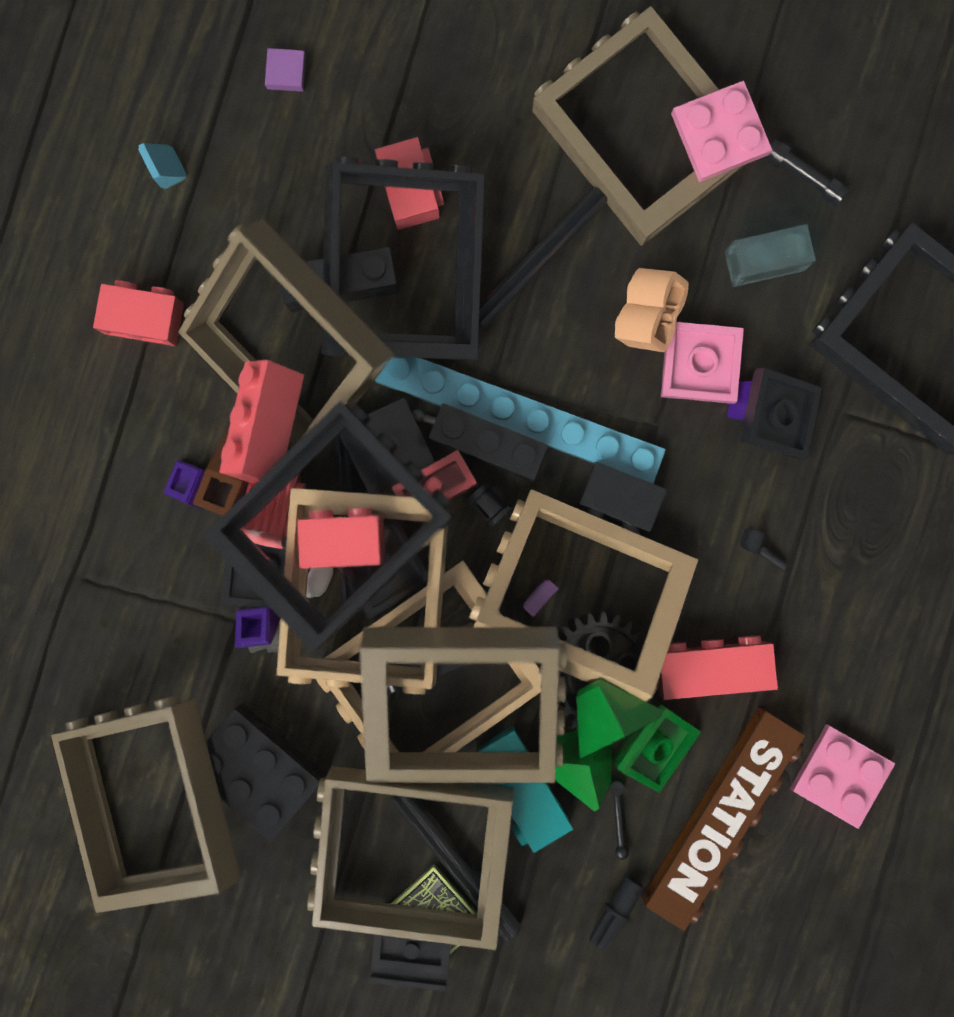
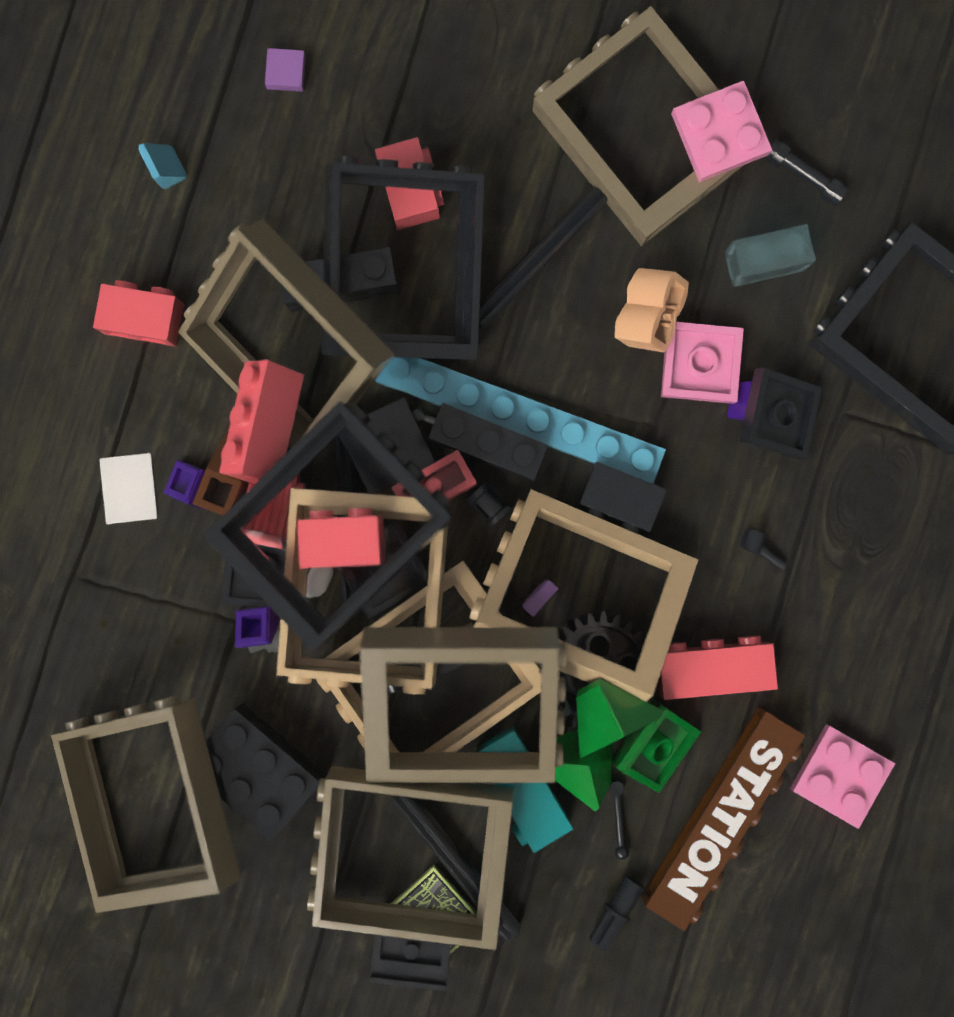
(128, 488): none -> white sticker

